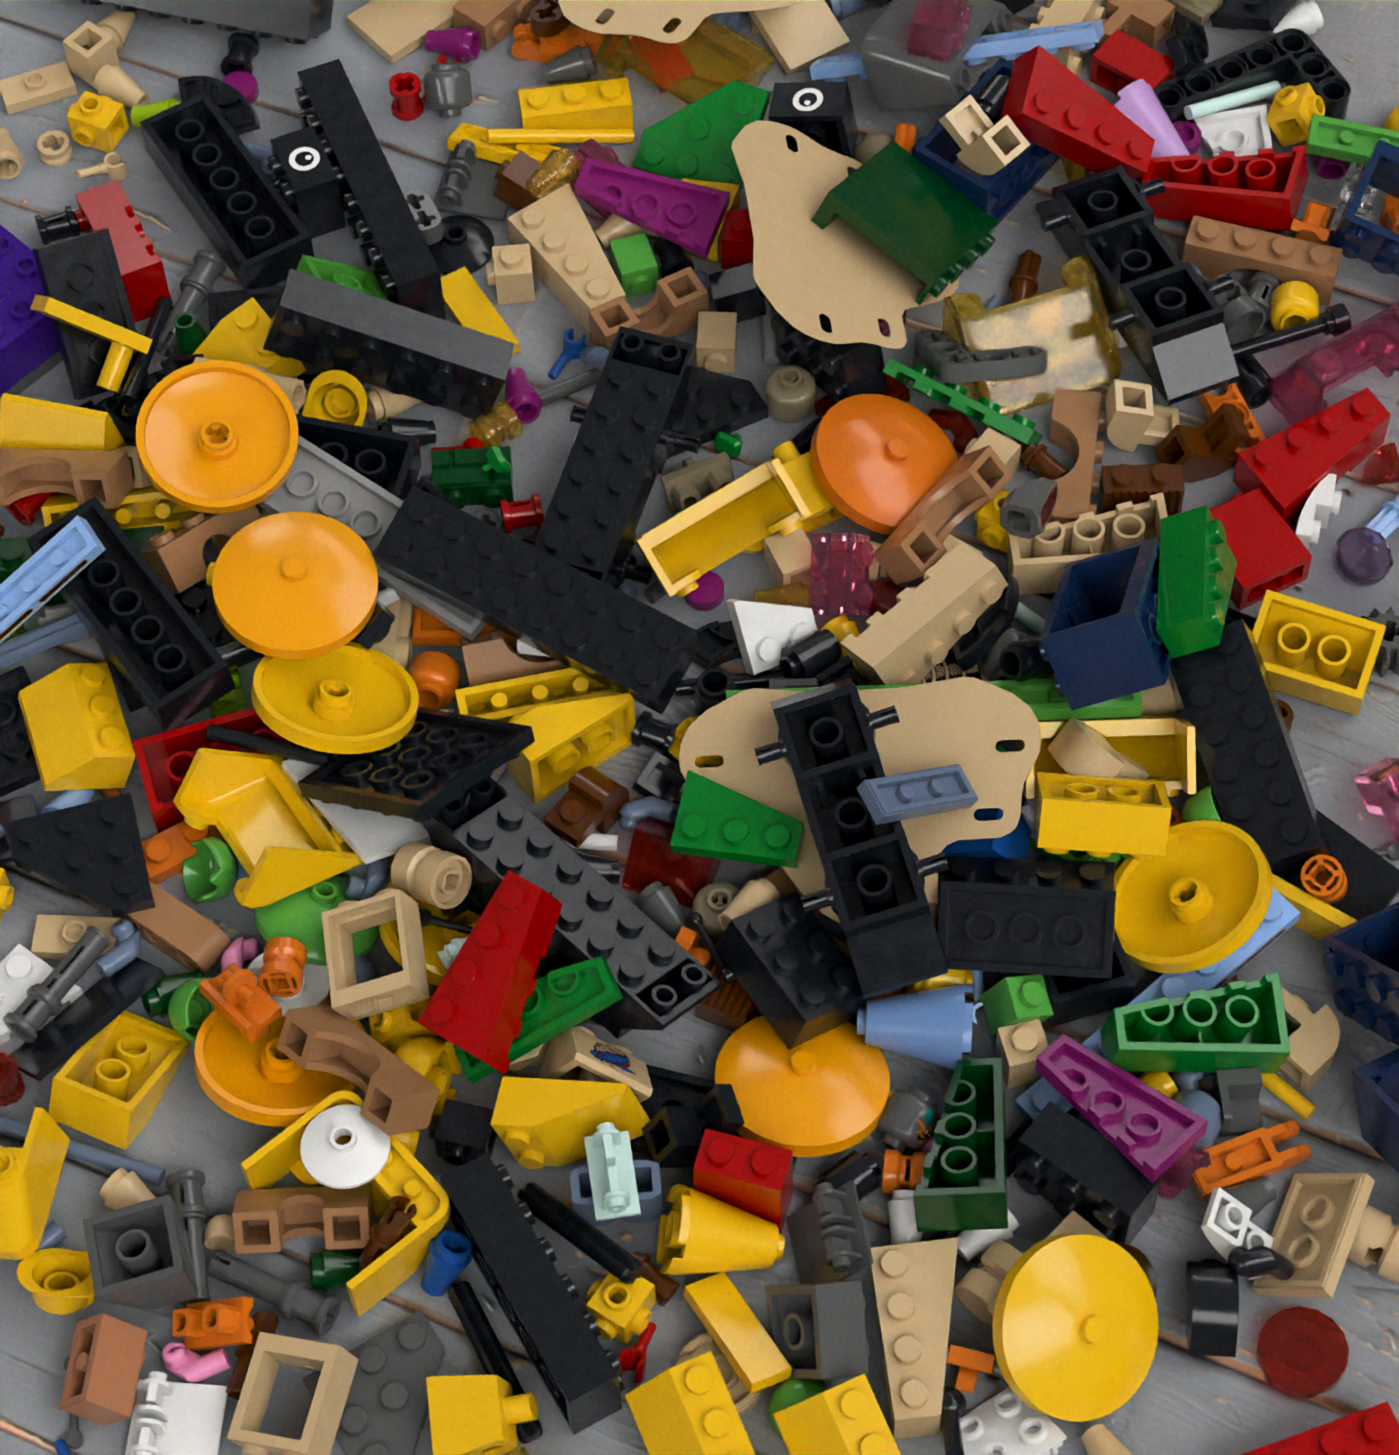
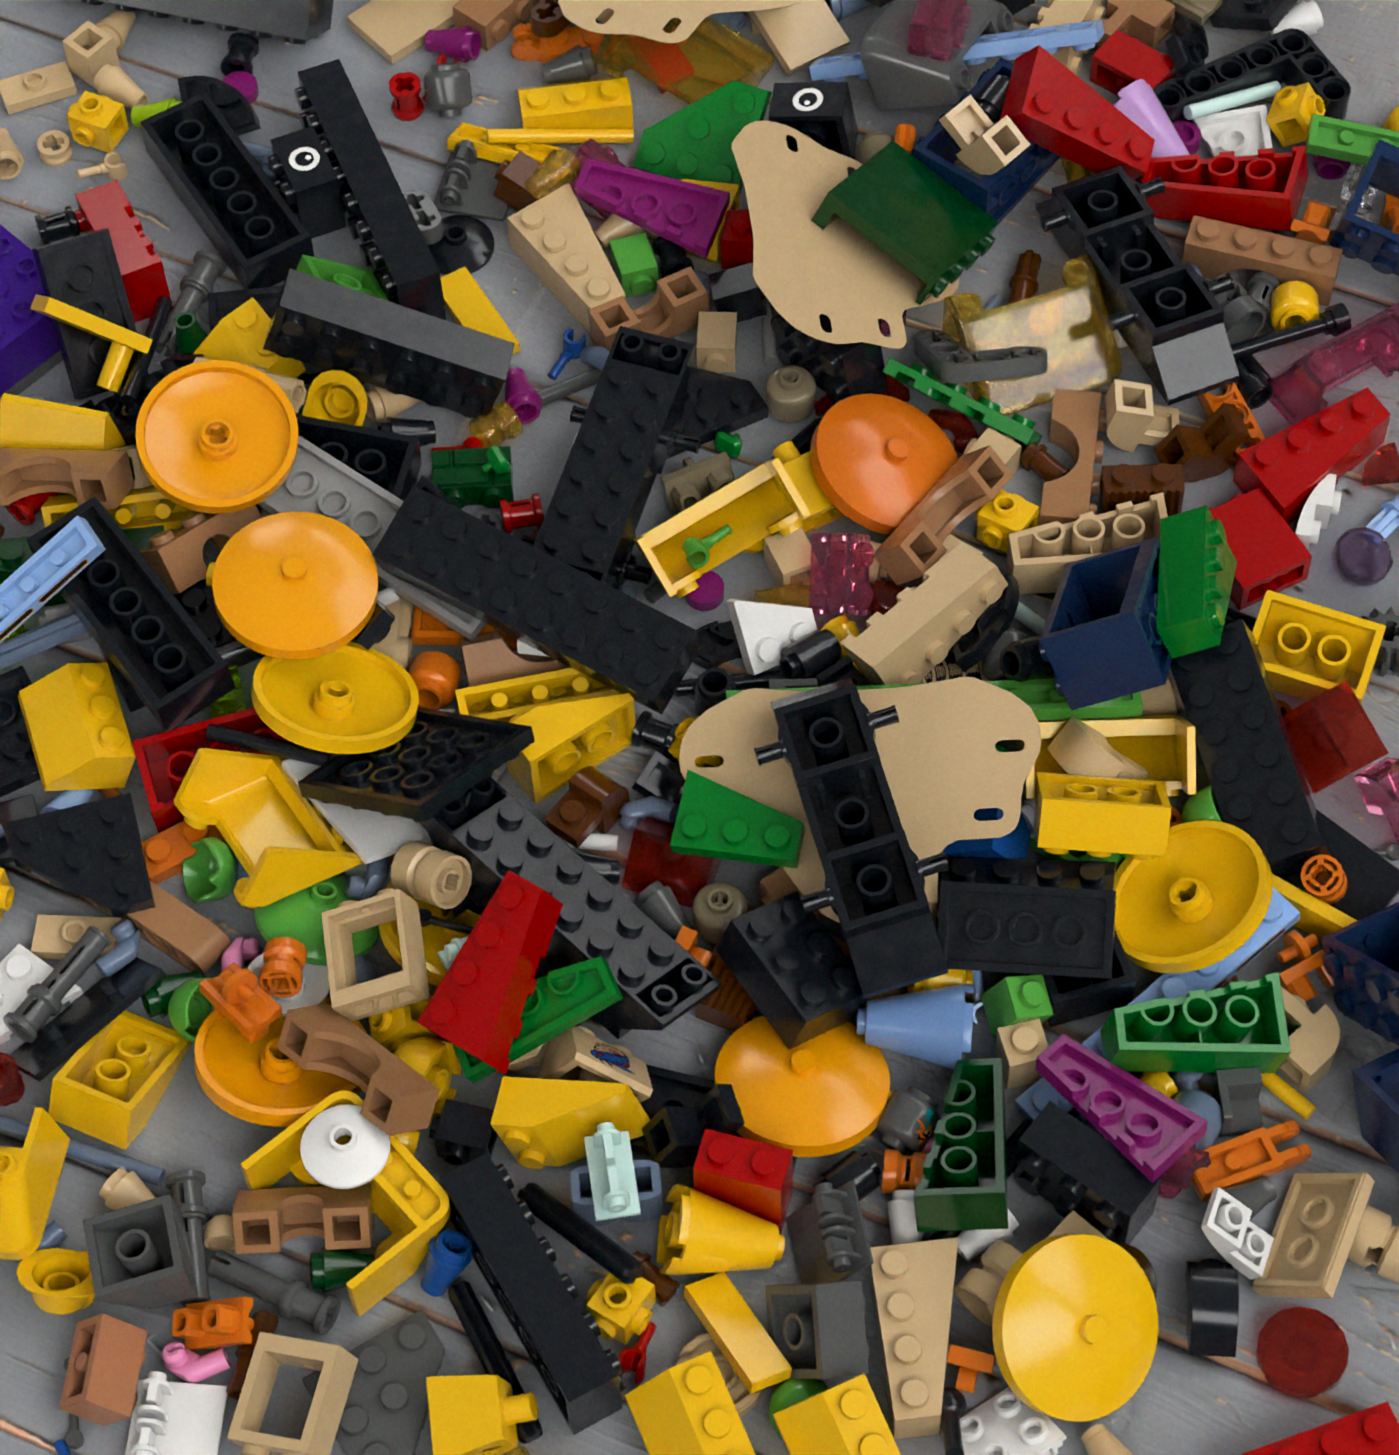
(388, 1230): reddish brown axle -> none
(511, 274): tan brick -> none
(696, 922): black hinge -> none
(697, 549): none -> bright green hand
(751, 896): tan cone -> none
(917, 794): sand blue tile -> none
(1029, 508): dark grey rock -> none
(1260, 1262): black arm -> none
(1295, 978): none -> orange hips
(1332, 736): none -> clear red slope

